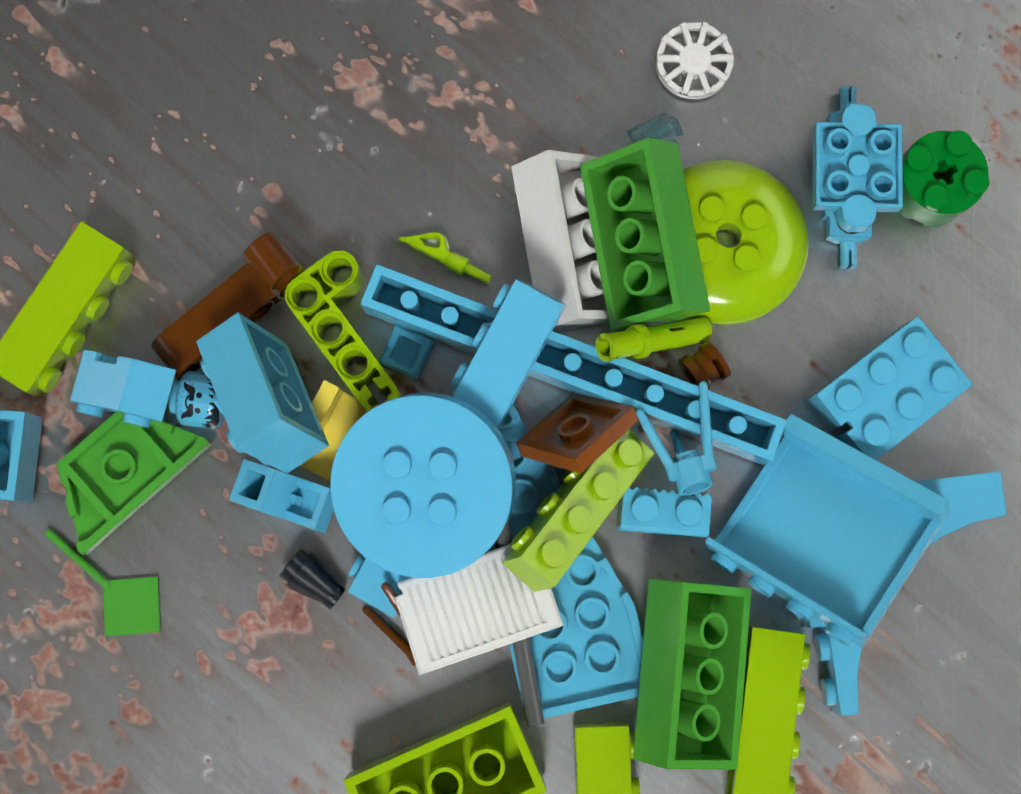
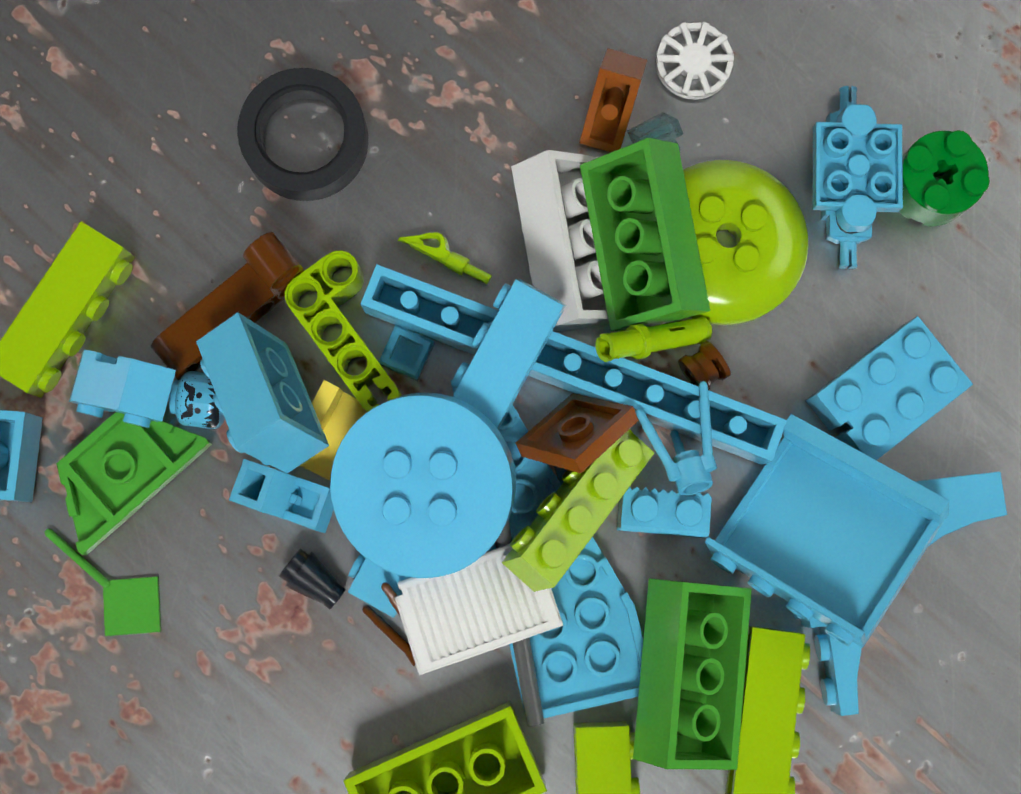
(291, 86): none -> black tyre
(613, 100): none -> dark orange slope

